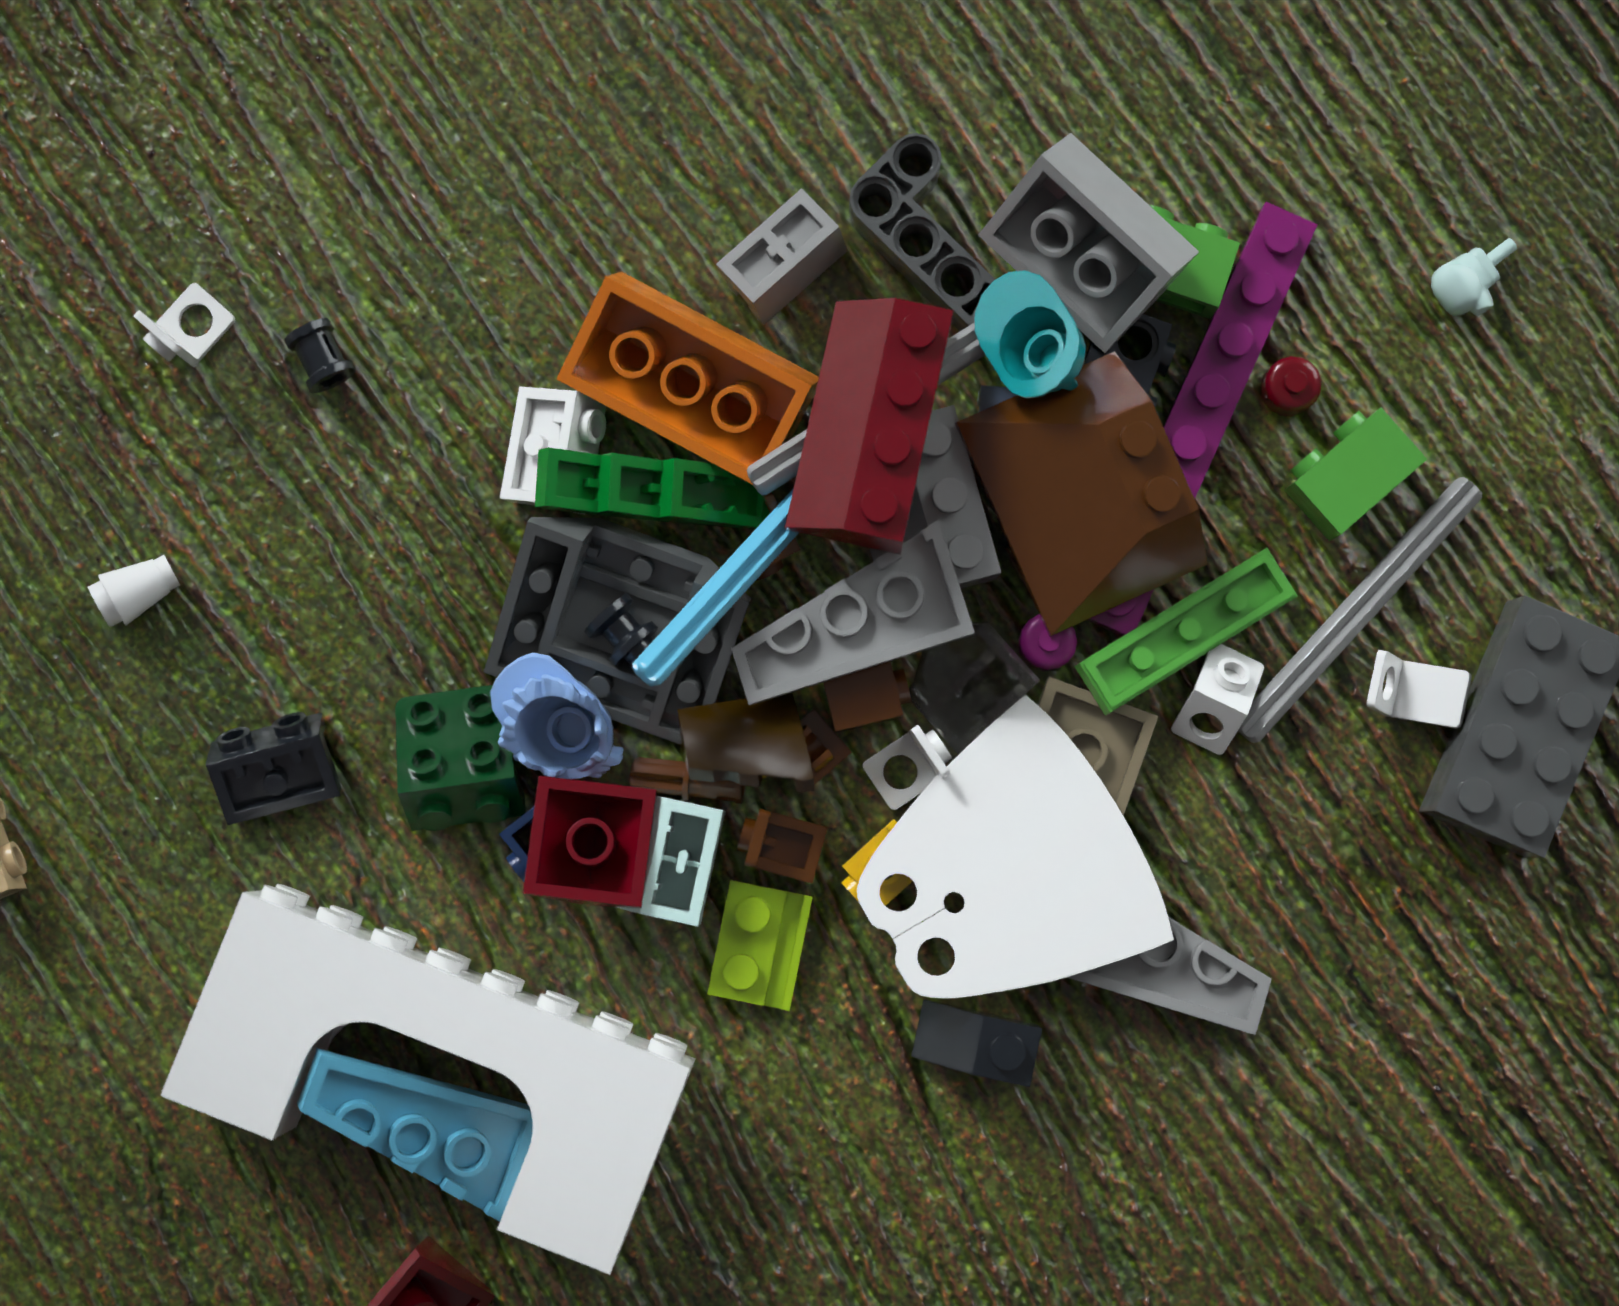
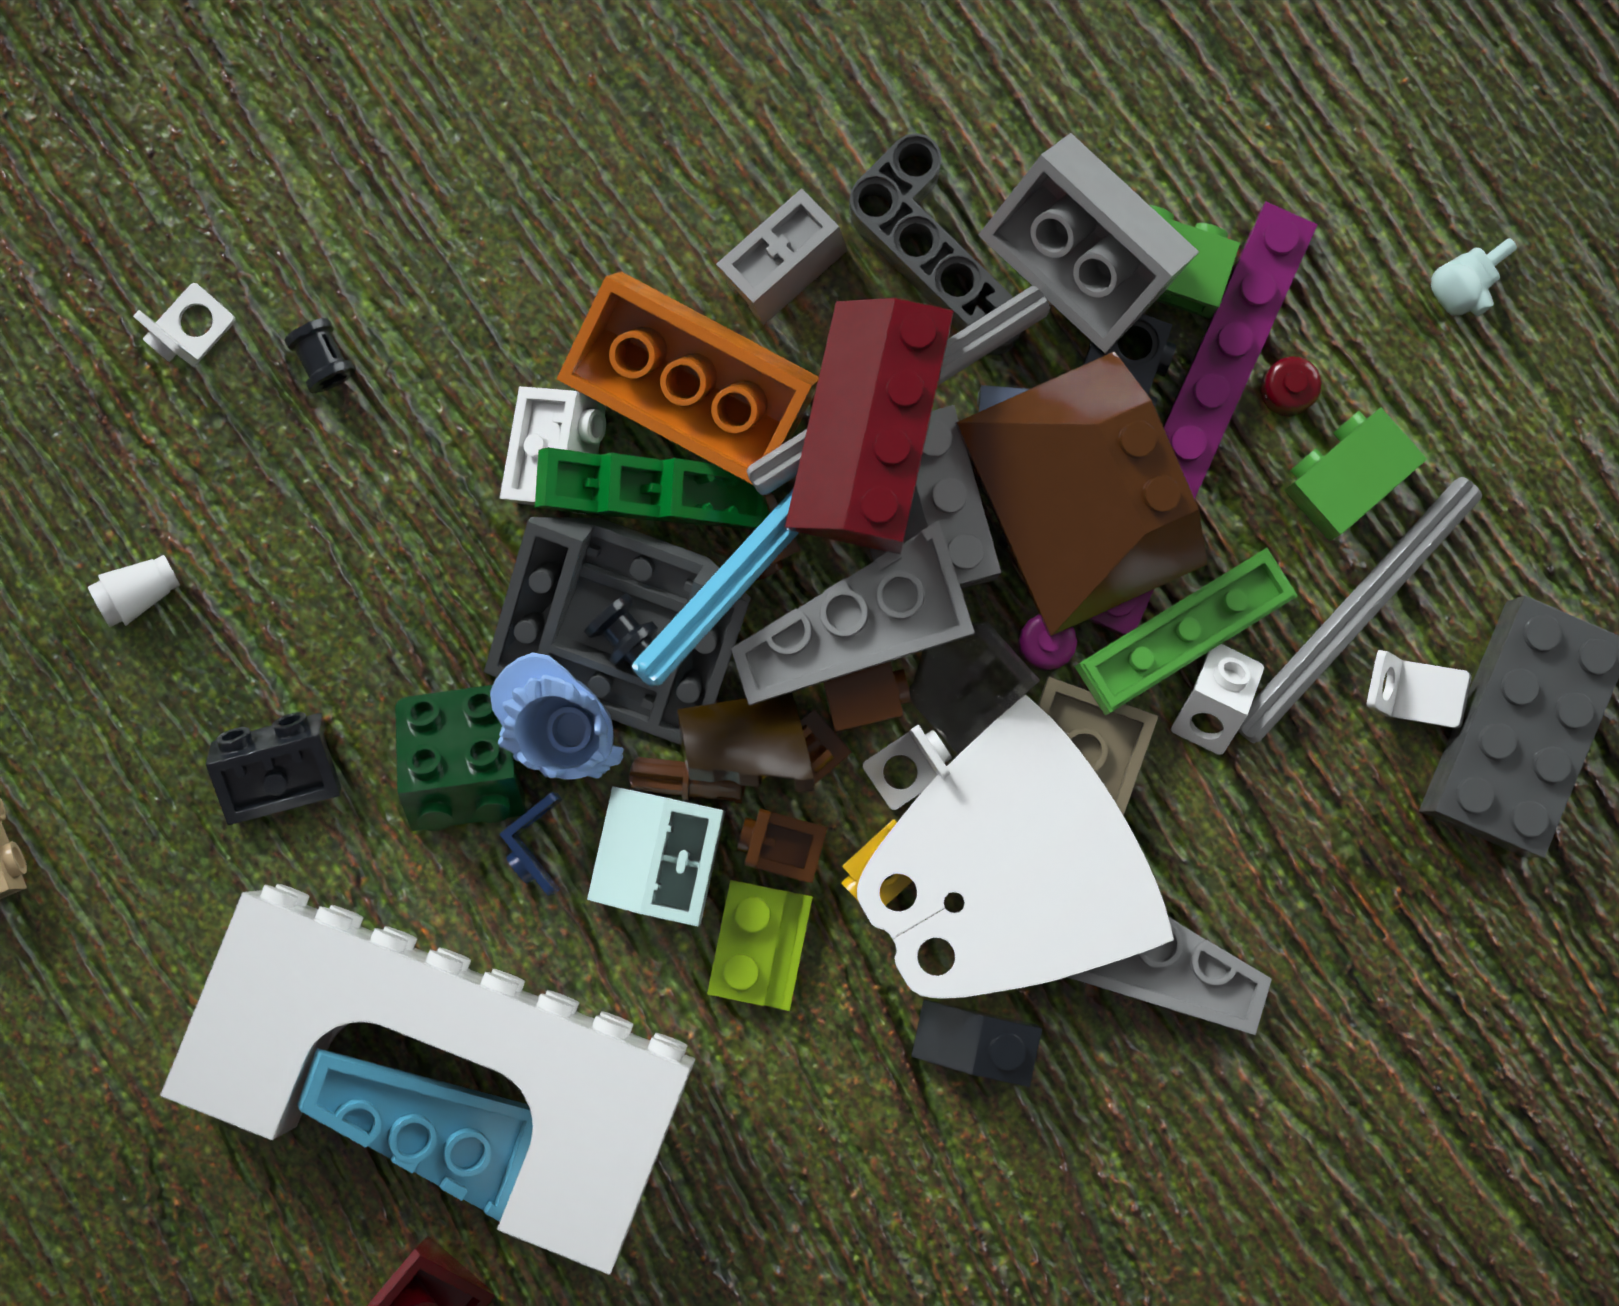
(589, 842): dark red slope -> none
(1029, 335): teal piece -> none

